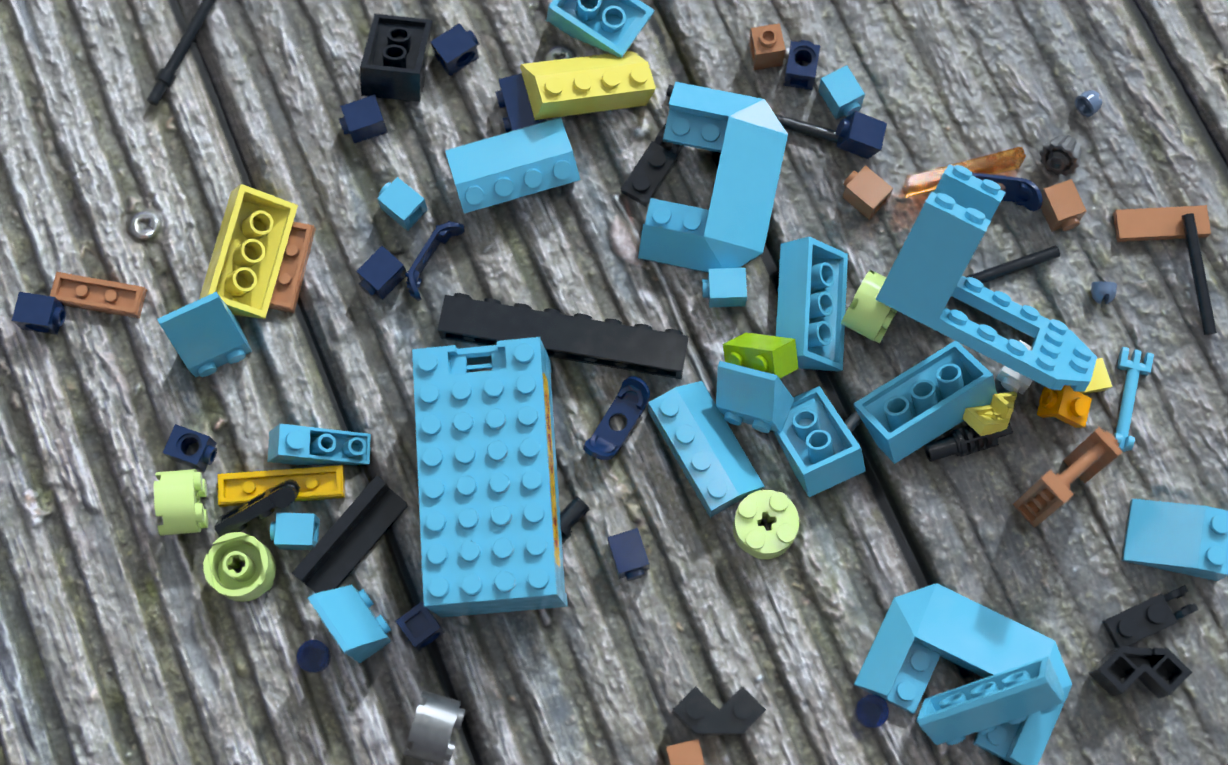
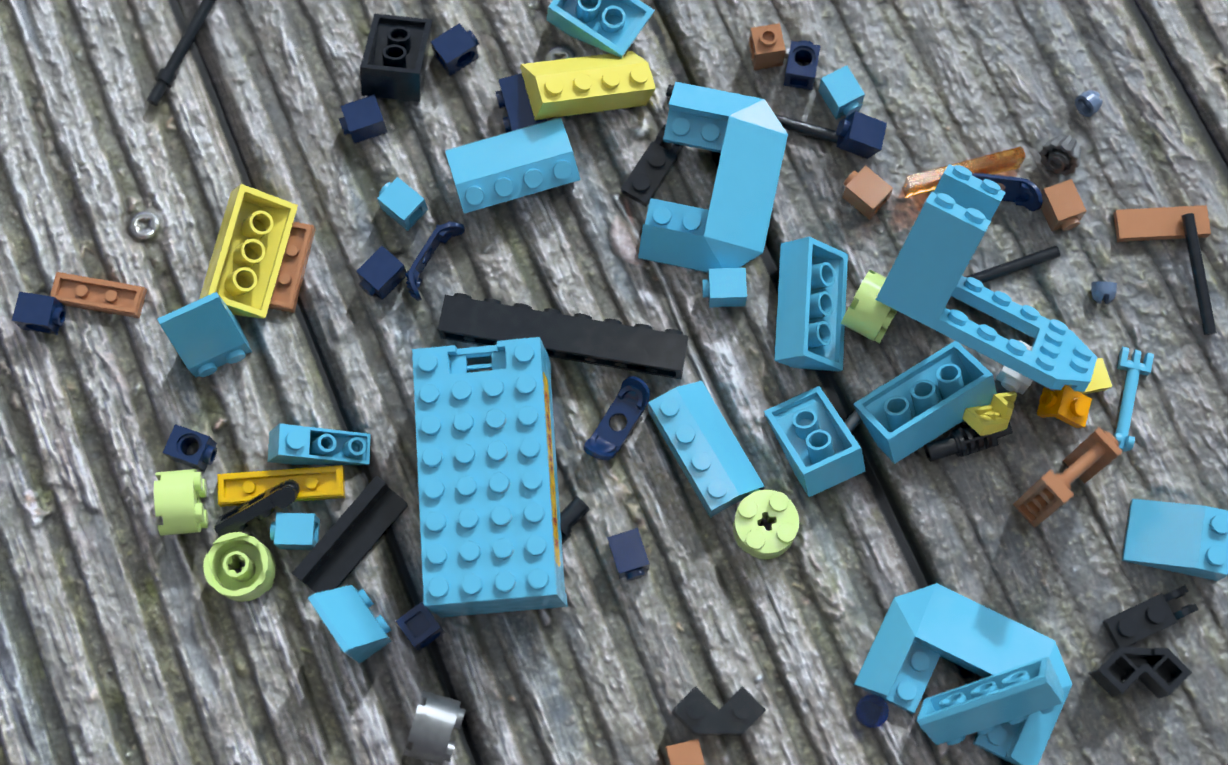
(313, 656): clear blue tile -> none
(752, 397): medium azure slope -> none
(763, 353): lime brick -> none

